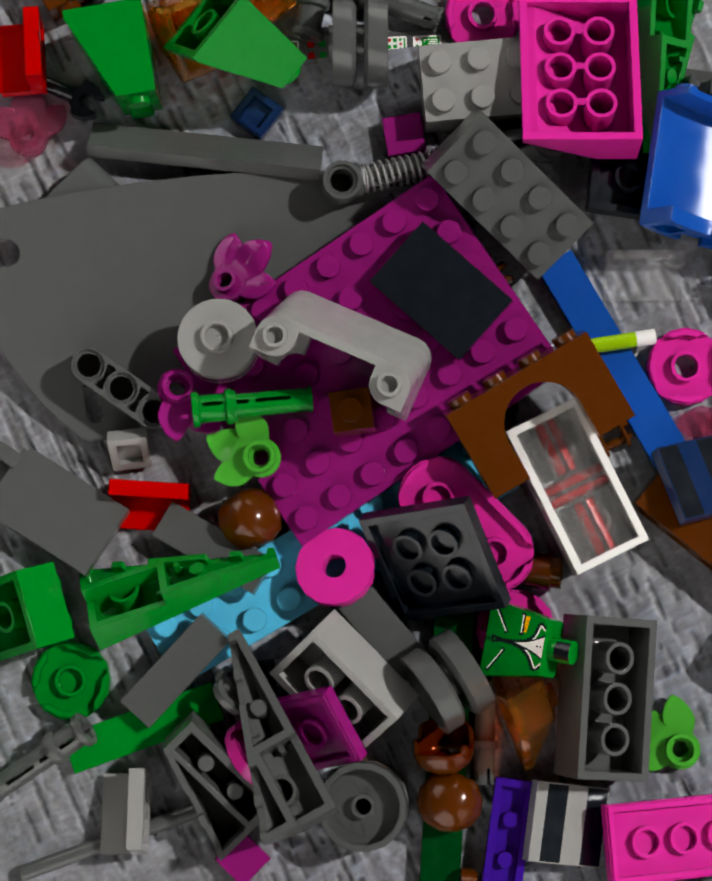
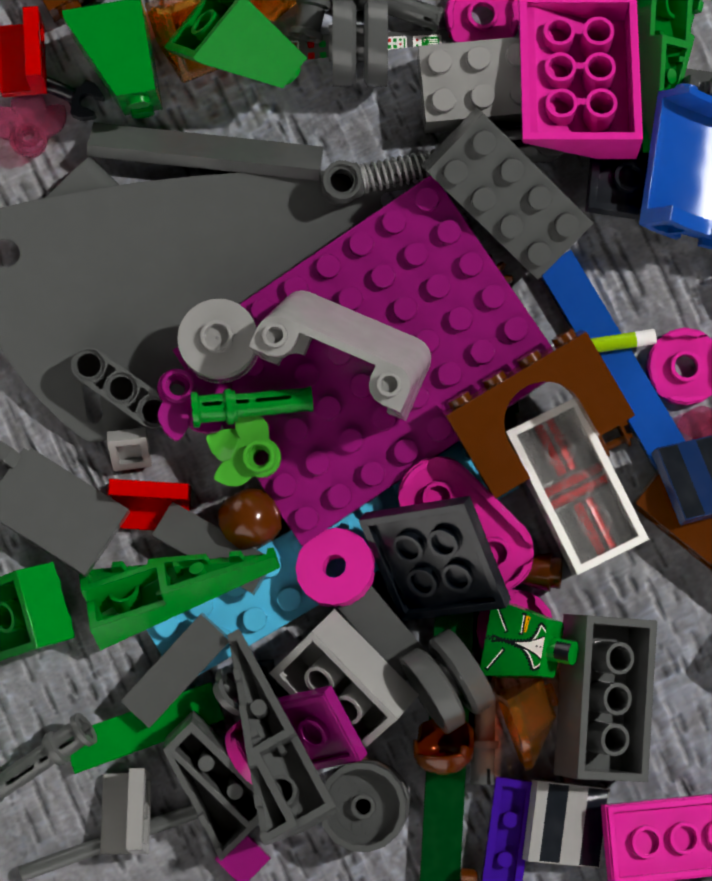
(71, 680): green tile -> none
(246, 267): magenta plate -> none
(257, 113): dark blue tile -> none
(352, 412): reddish brown brick -> none
(403, 135): magenta tile -> none
(441, 291): black tile -> none
(449, 802): reddish brown hair -> none
(642, 275): clear panel -> none
(667, 728): bright green plate -> none

